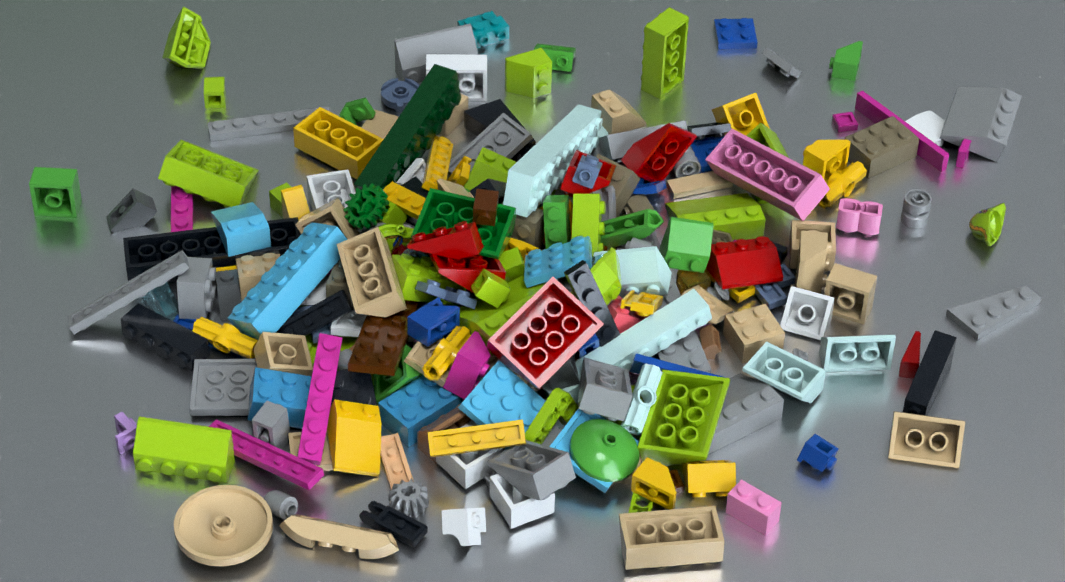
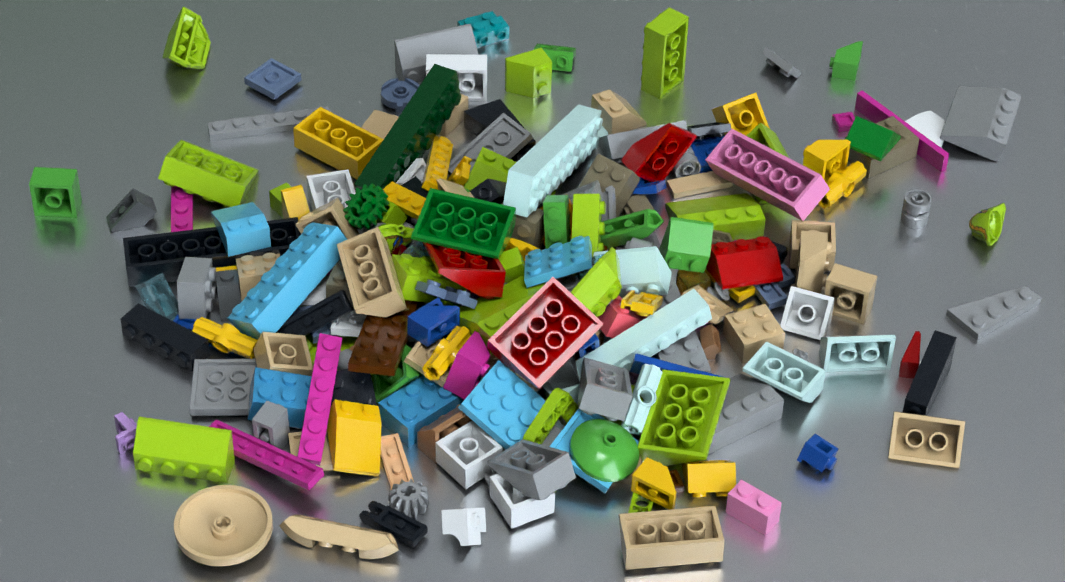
(127, 292): light grey plate -> none
(214, 92): lime brick -> none
(272, 78): none -> sand blue plate
(281, 504): light grey brick -> none
(357, 111): bright green bracket -> none
(455, 243): red slope -> none
(476, 438): yellow plate -> none
(485, 207): reddish brown brick -> none
(491, 288): lime brick -> none
(587, 171): sand blue bracket -> none
(589, 295): plate -> none
(603, 178): red slope -> none
(735, 33): blue plate -> none
(859, 216): bright pink brick -> none
(871, 138): none -> green slope
(963, 153): dark pink tile -> none

